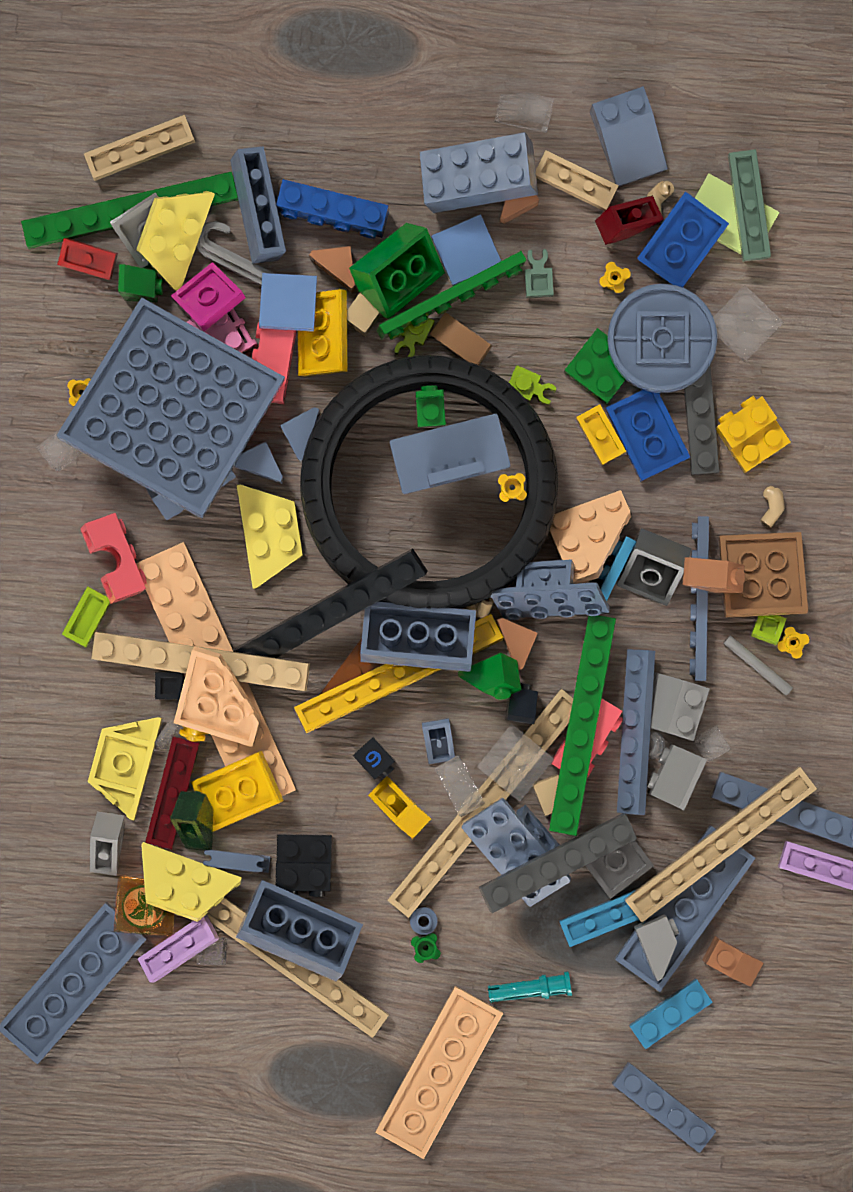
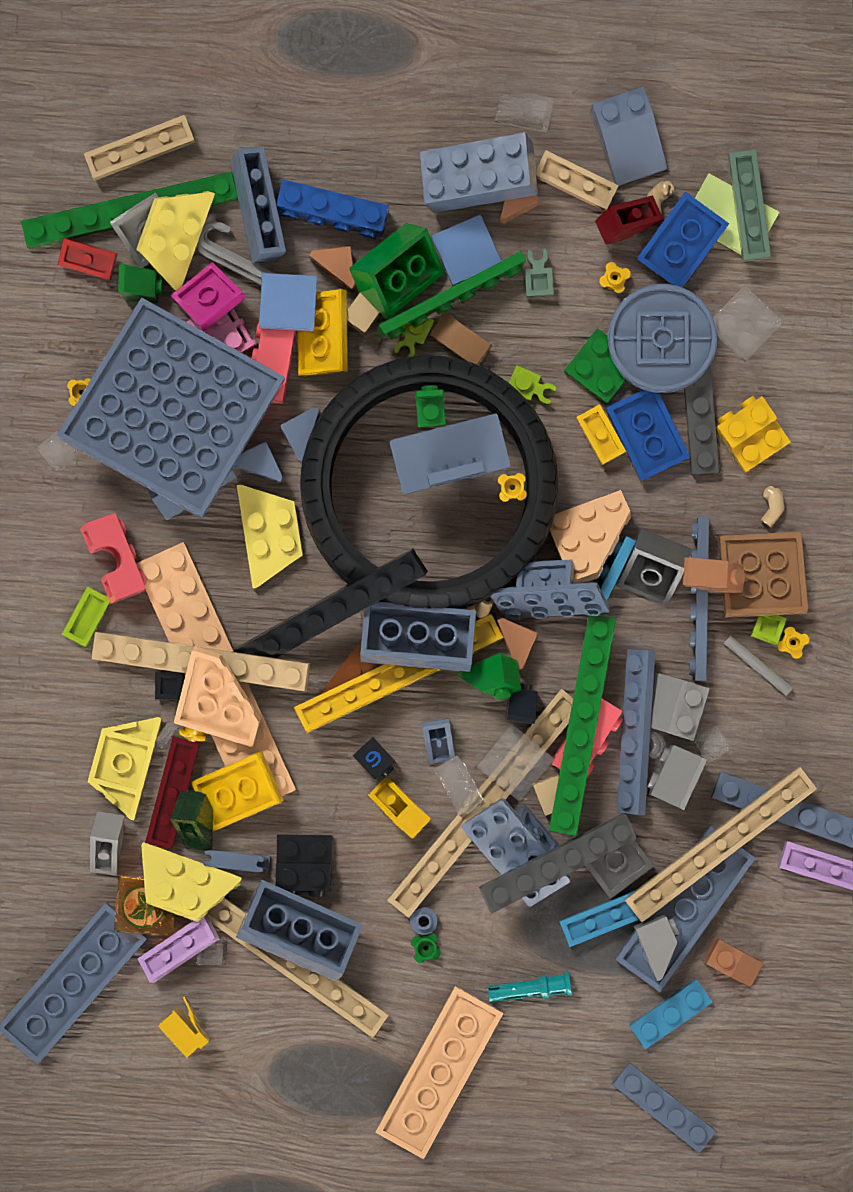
(184, 1032): none -> yellow piece

